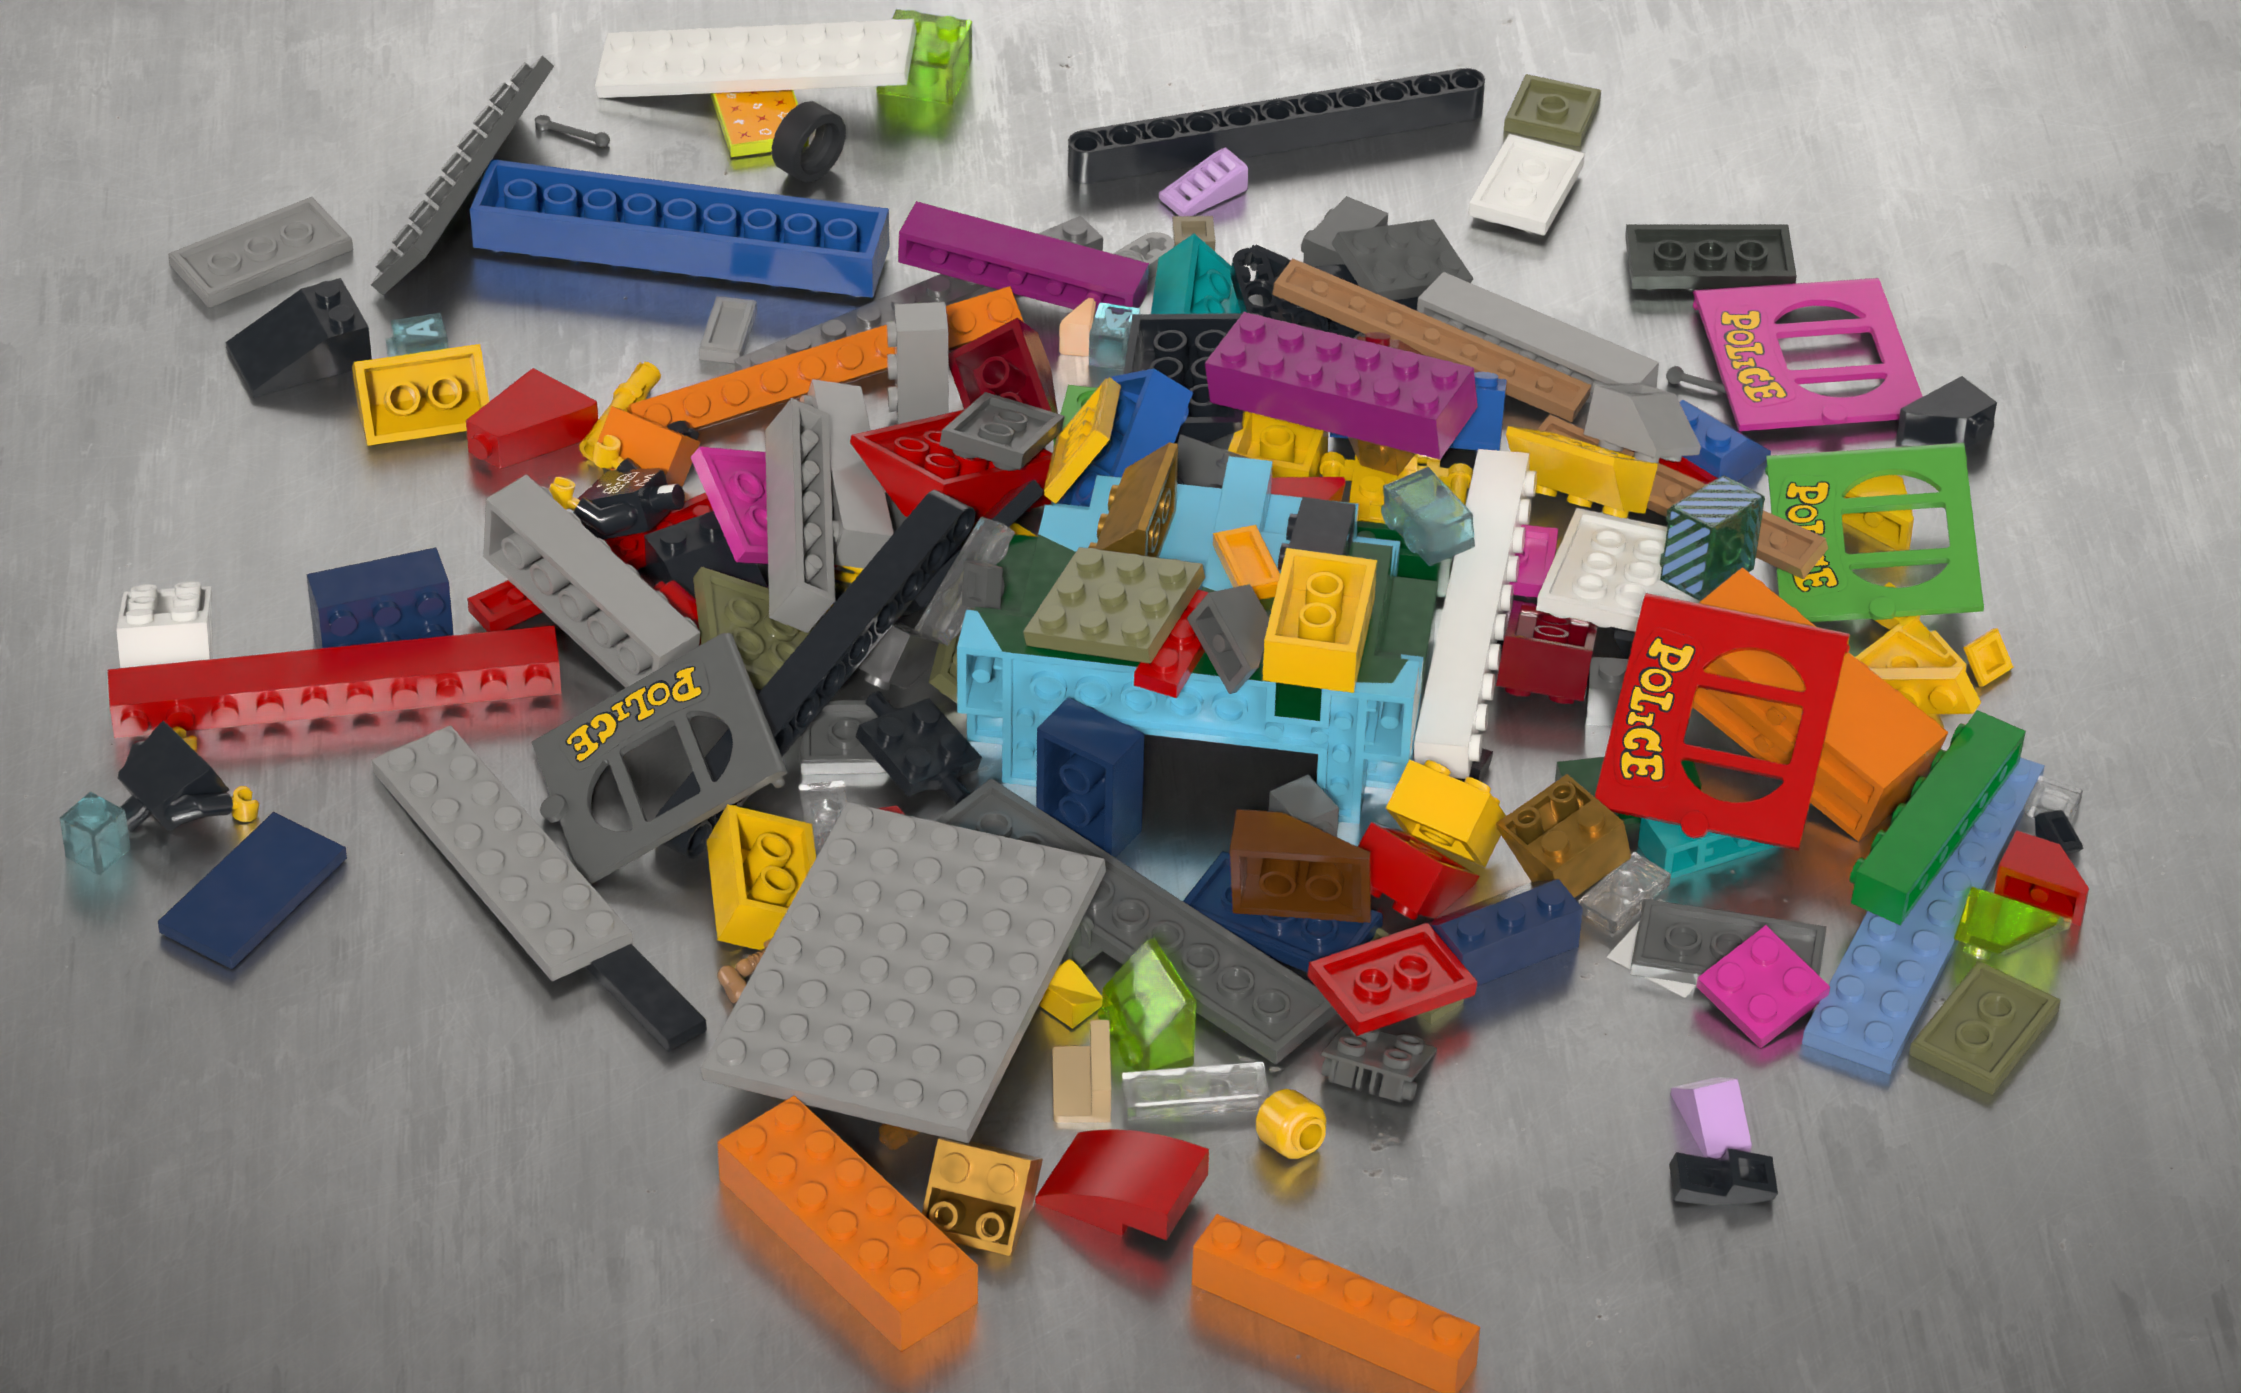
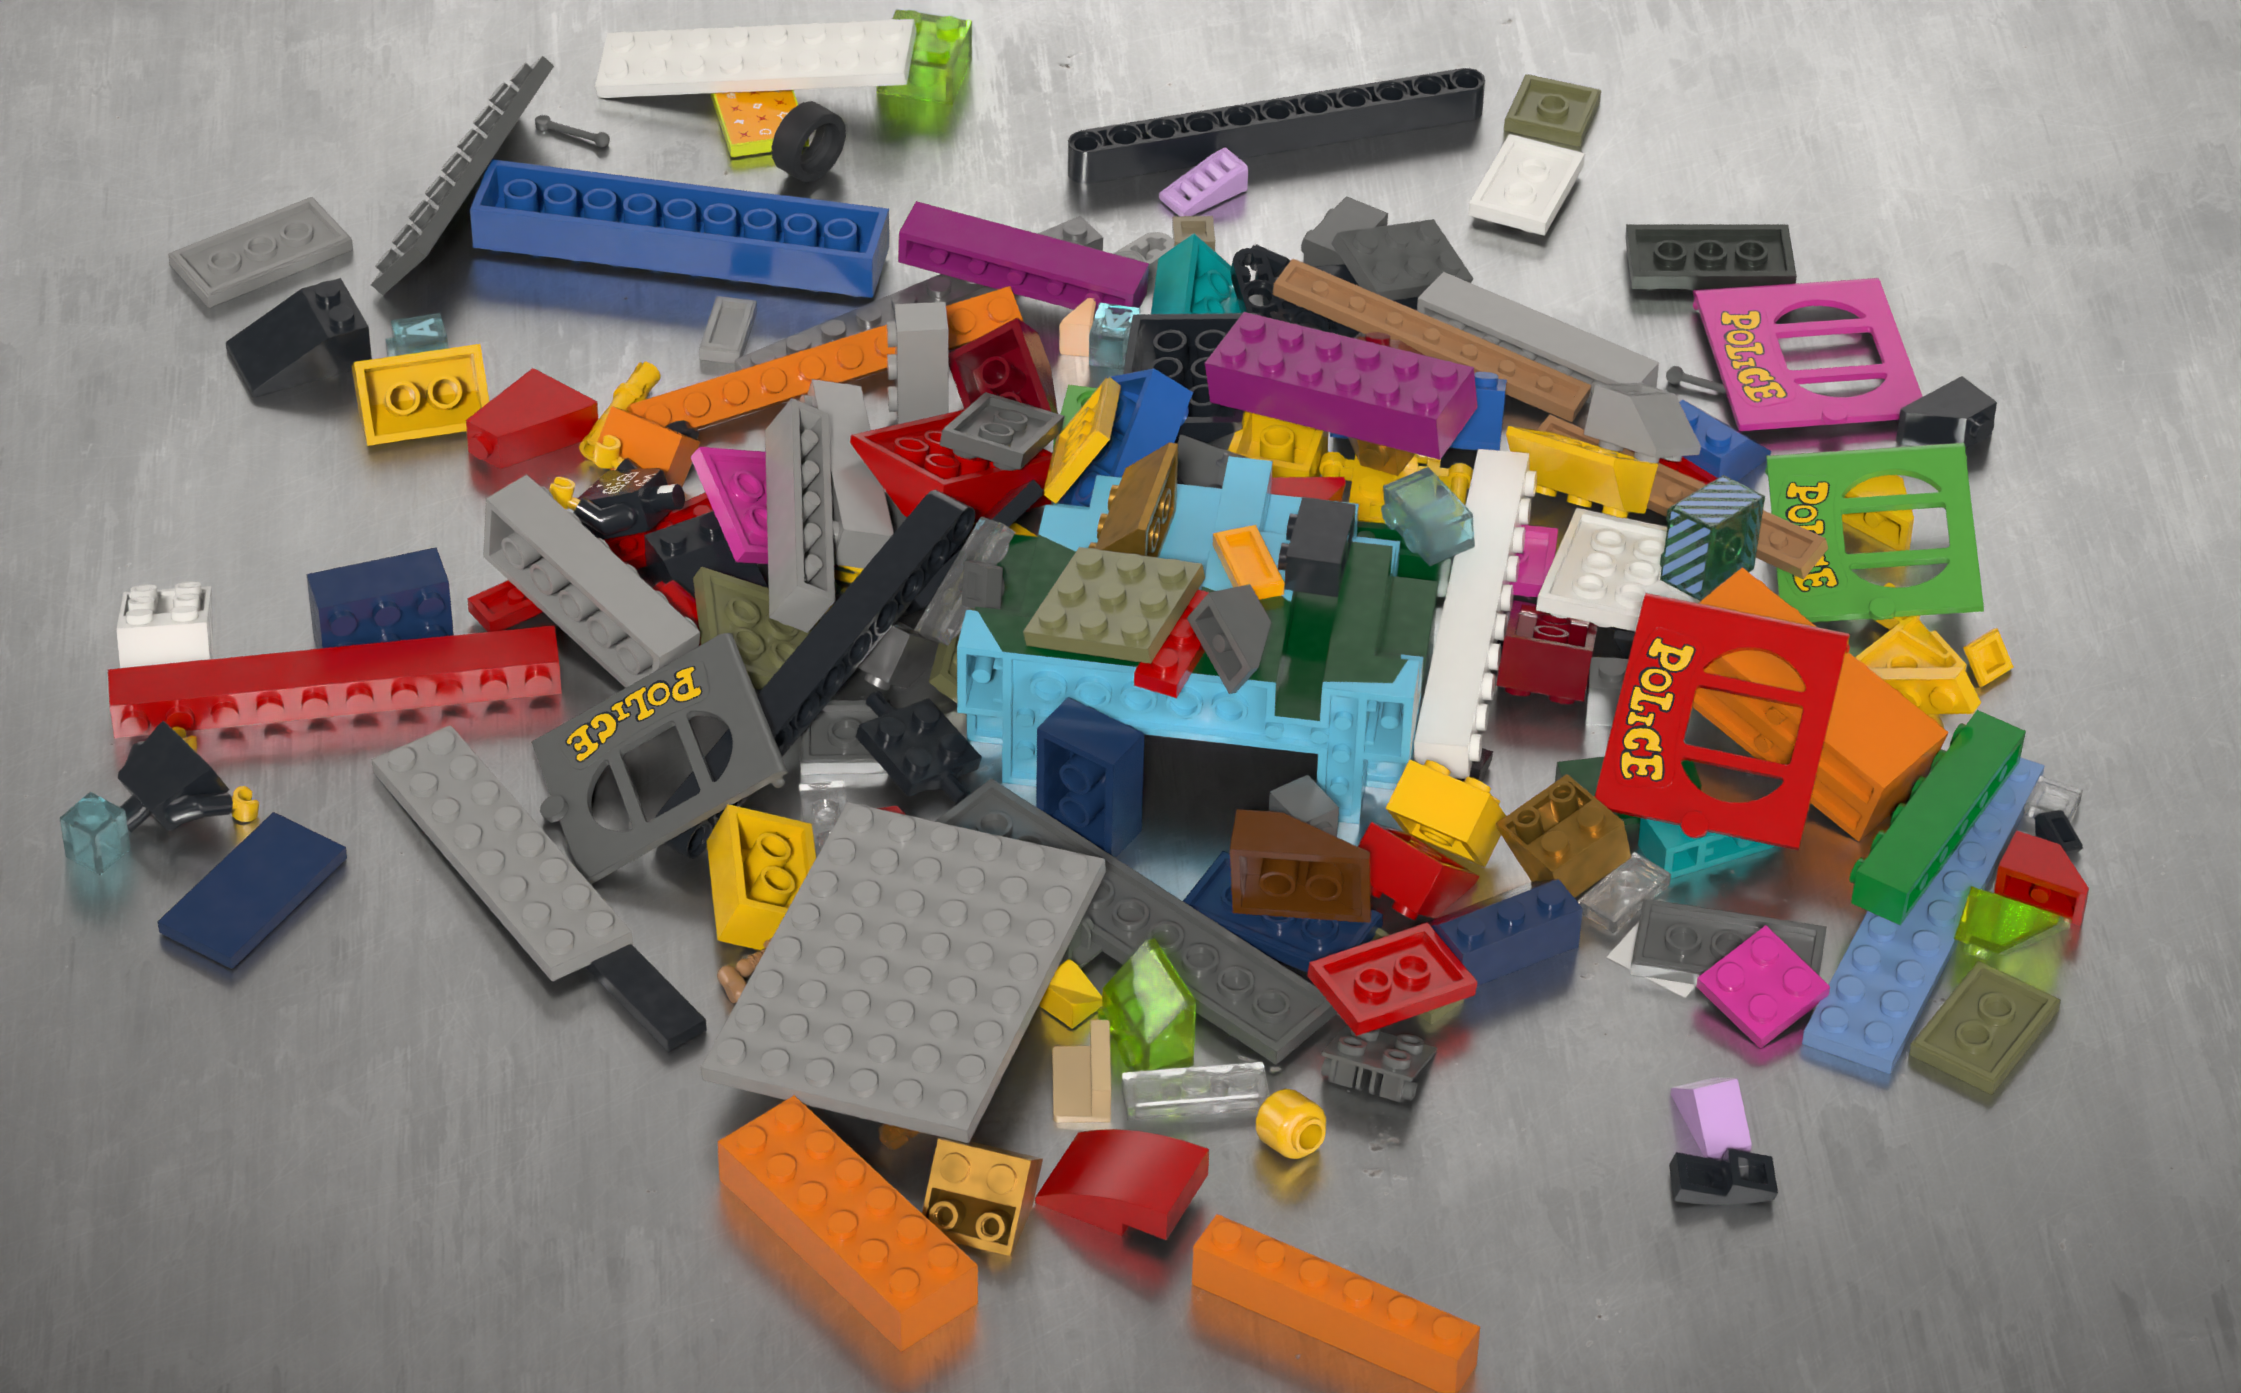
(1319, 620): yellow brick -> none

